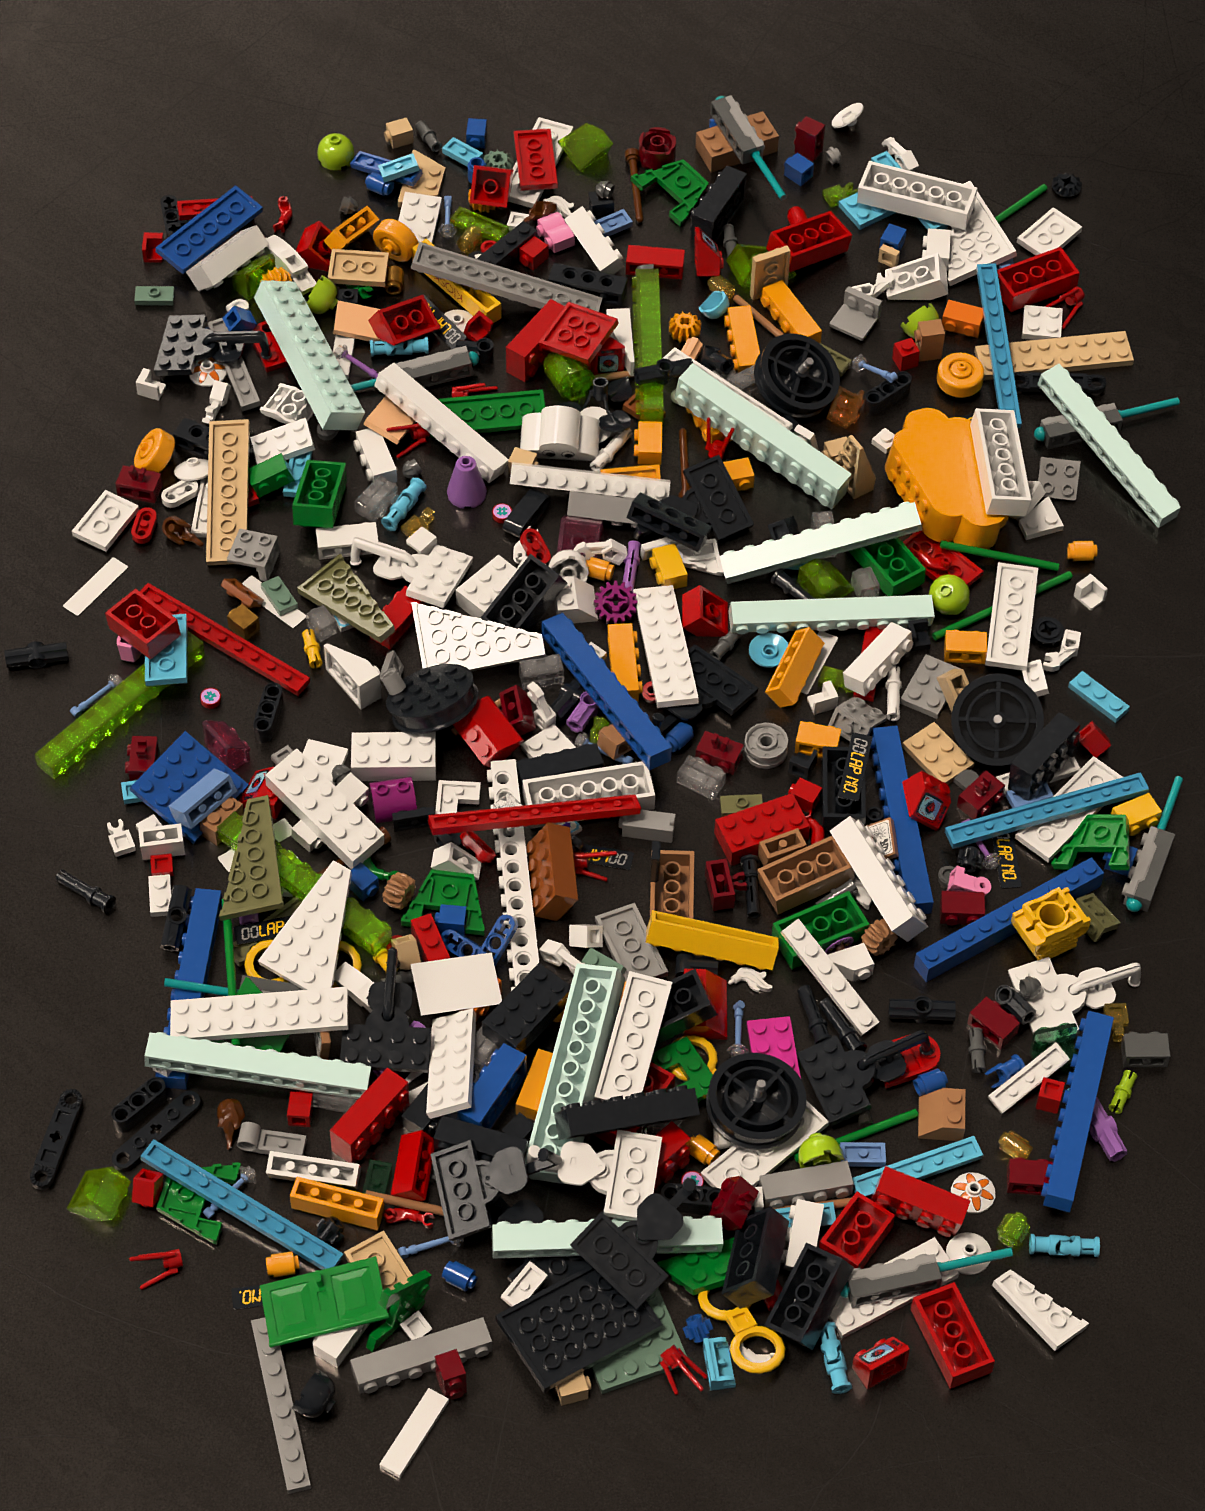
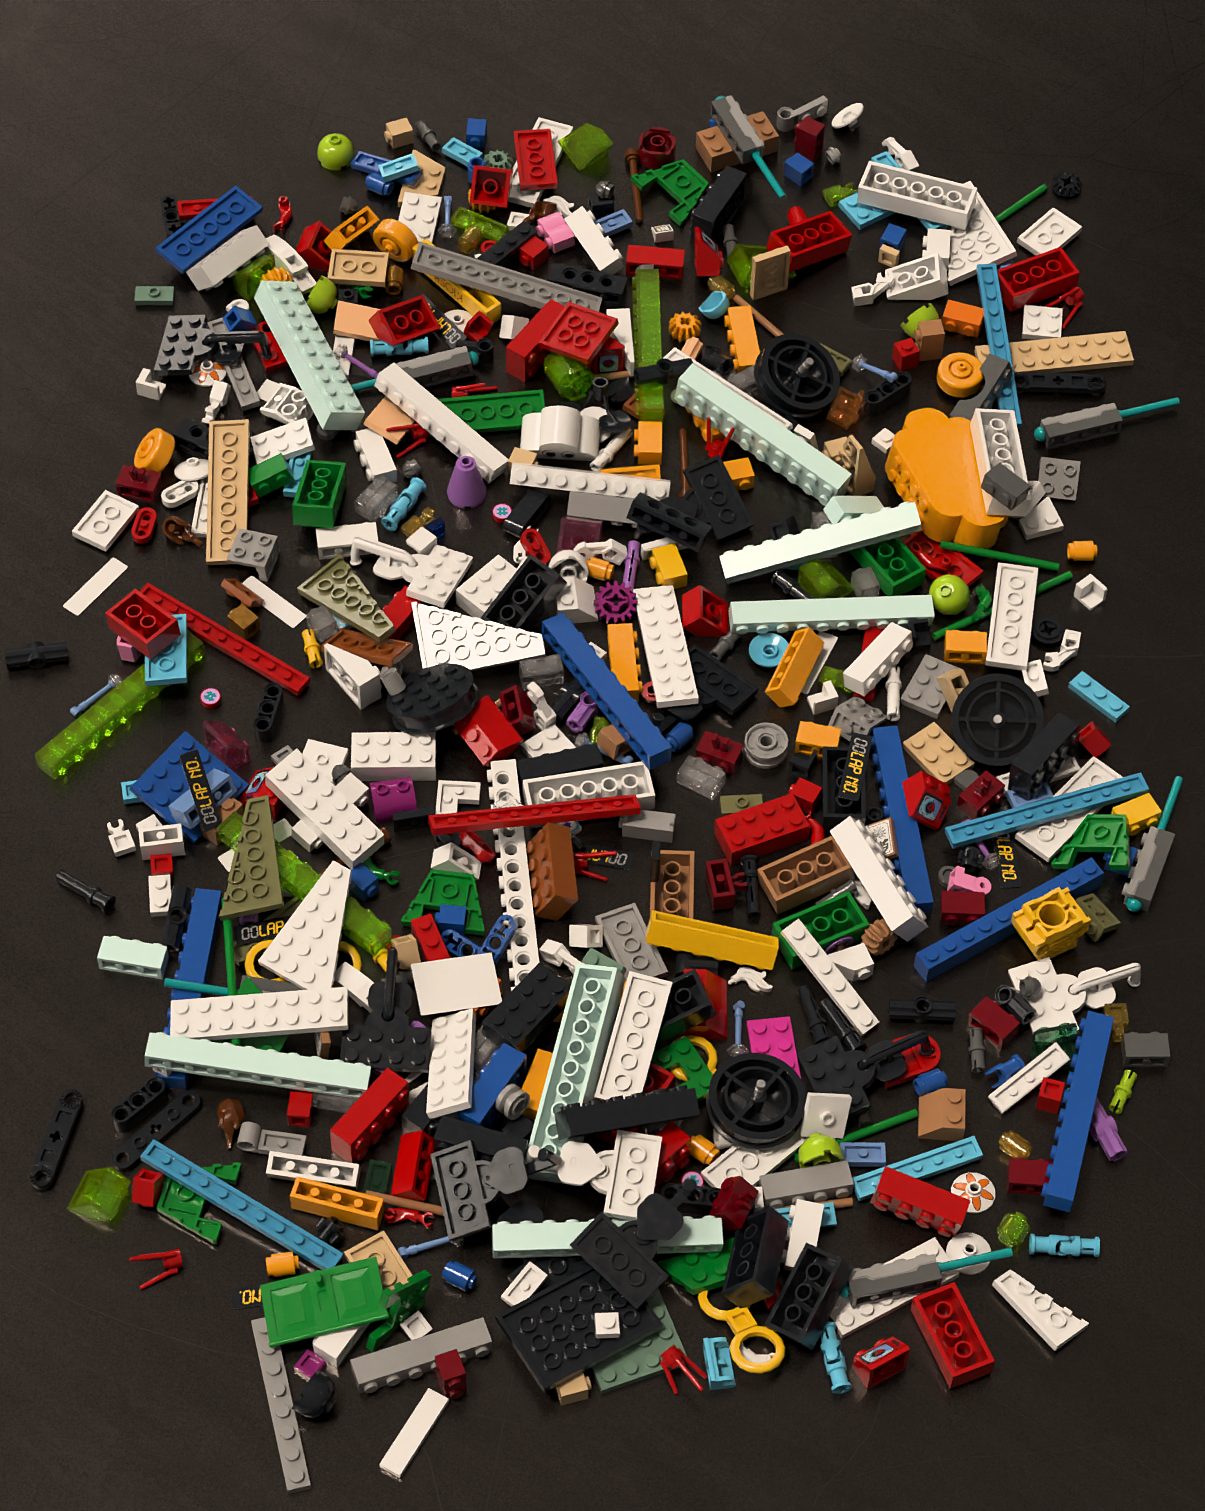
(133, 957): none -> light aqua brick
(142, 753): dark red brick -> none
(149, 245): red panel -> none
(200, 790): none -> black sticker
(247, 1175): piece -> none
(267, 390): none -> white sticker
(279, 595): sand green plate -> none
(309, 1364): none -> magenta tile
(360, 644): none -> dark orange tile
(399, 891): medium nougat gear -> none
(436, 527): none -> clear blue tile
(512, 326): none -> white panel
(512, 1101): none -> light grey wheel
(607, 1325): none -> white plate
(662, 233): none -> white slope
(697, 1328): blue gear -> none
(705, 560): white wing -> none
(780, 846): medium nougat brick -> none
(788, 119): none -> light grey plate
(789, 311): light orange brick -> none
(825, 1114): none -> white plate
(851, 507): none -> light aqua brick
(857, 314): light grey bracket -> none
(858, 1231): red brick -> none
(985, 600): none -> green arm
(995, 373): none -> dark grey arch
(1005, 486): none -> dark grey brick
(1109, 445): light aqua brick -> none

